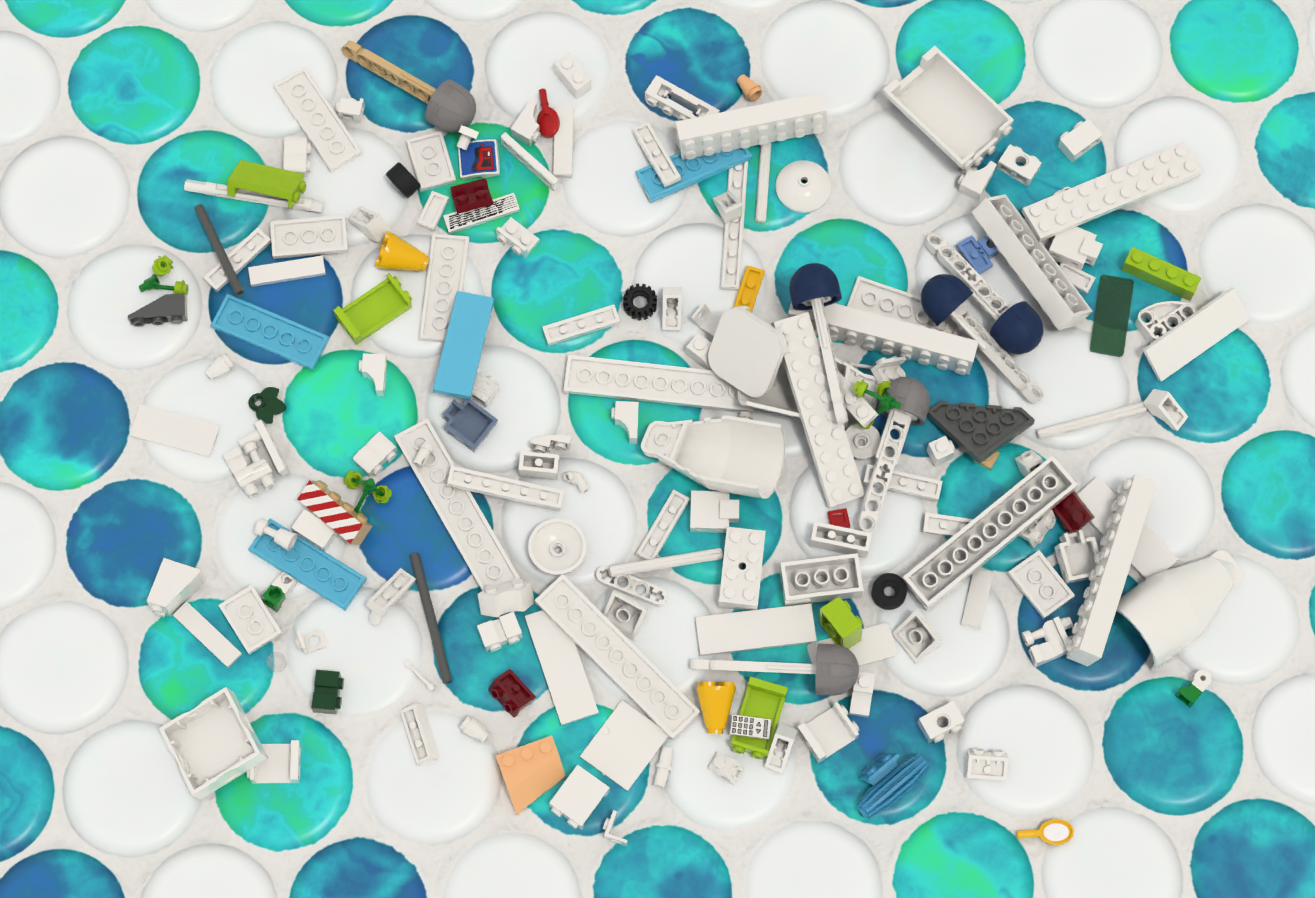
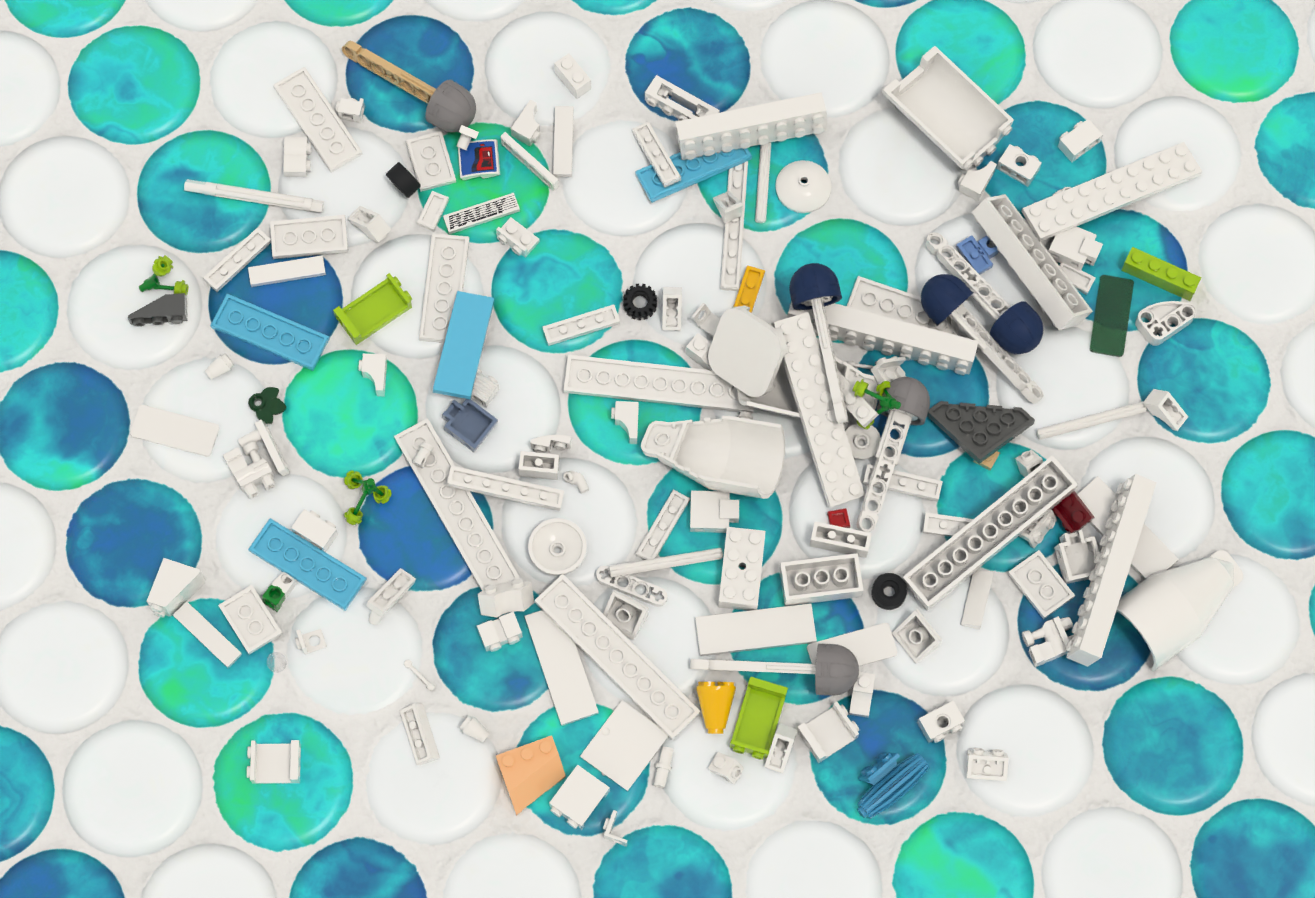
(213, 743): white tile -> none
(219, 250): dark grey piece -> none
(266, 181): lime panel -> none
(281, 537): white piece -> none
(327, 691): dark green brick -> none
(335, 512): brick -> none
(375, 454): white brick -> none
(400, 255): yellow cone -> none
(431, 618): dark grey piece -> none
(471, 195): dark red bracket -> none
(511, 692): dark red bracket -> none
(547, 117): red piece -> none
(750, 89): light nougat cone -> none
(750, 727): white tile -> none
(841, 623): lime brick -> none
(940, 450): white brick -> none
(1051, 832): yellow piece -> none
(1196, 334): white tile -> none
(1198, 684): leg -> none

